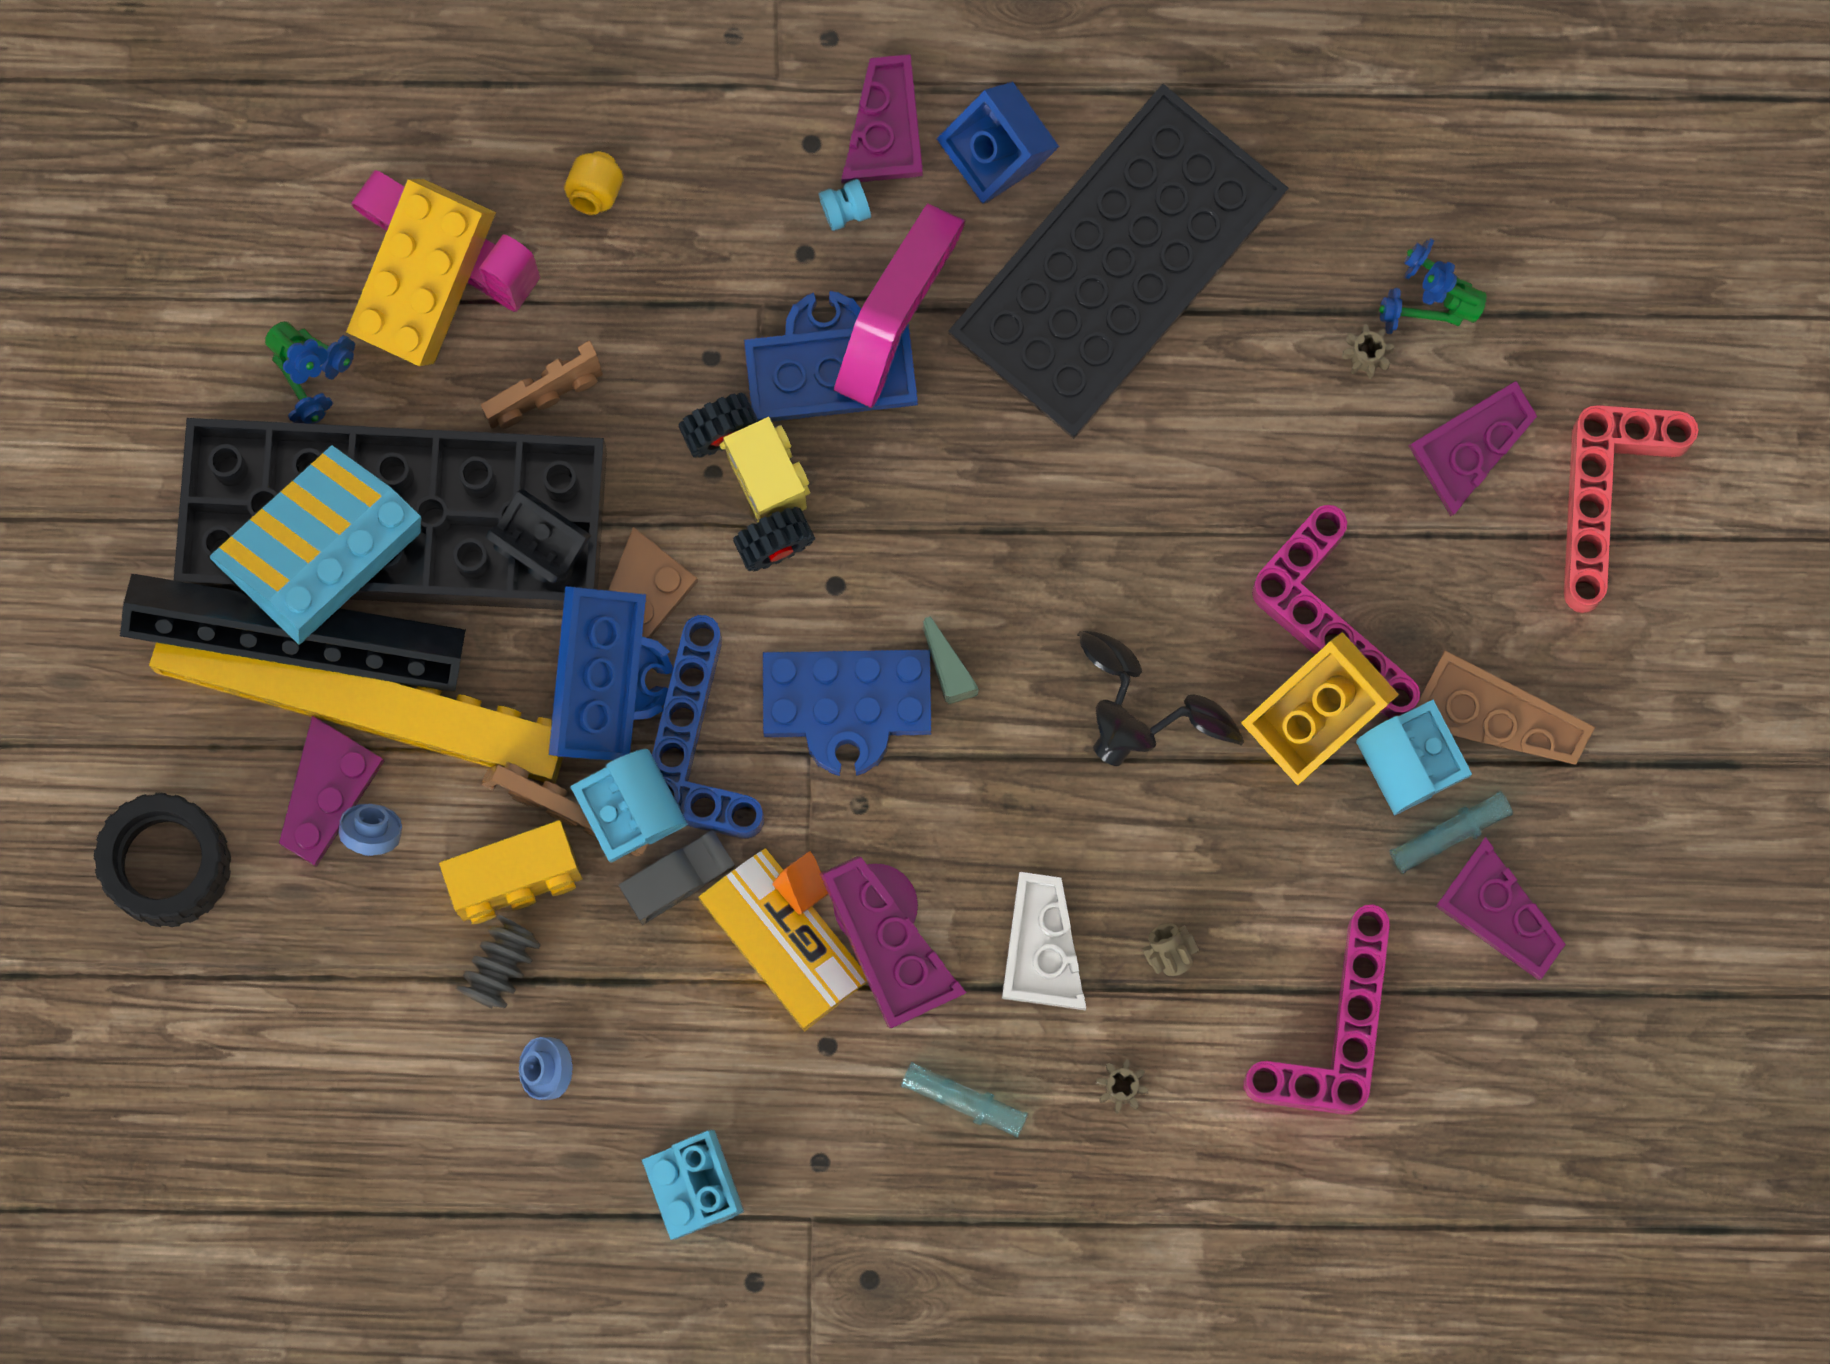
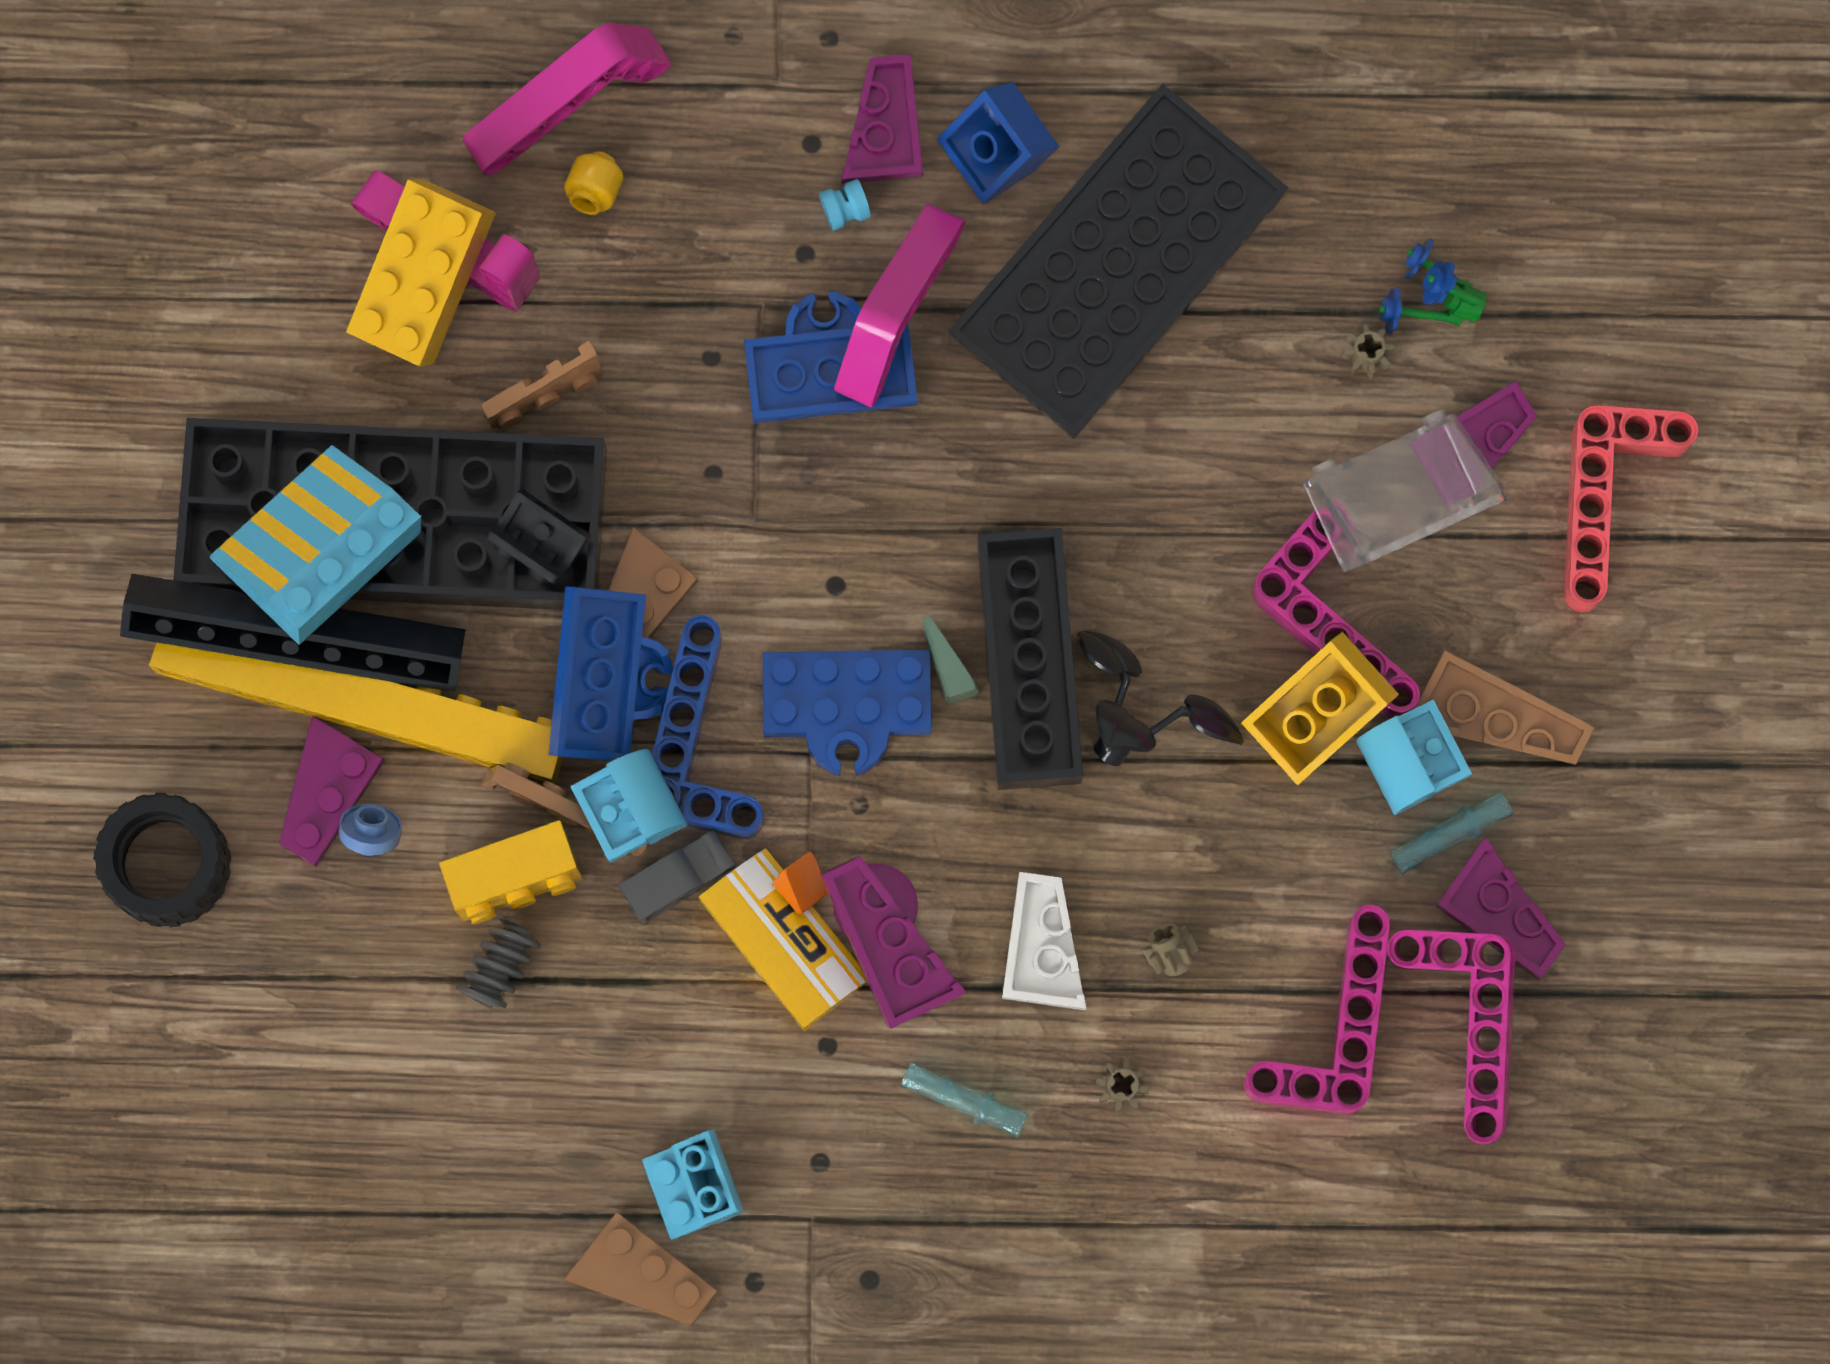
(301, 356): blue plant -> none
(545, 1068): medium blue plate -> none
(575, 77): none -> dark pink beam
(641, 1272): none -> medium nougat wing
(764, 470): brick -> none
(1029, 659): none -> black brick
(1402, 490): none -> clear windscreen
(1479, 1015): none -> dark pink beam

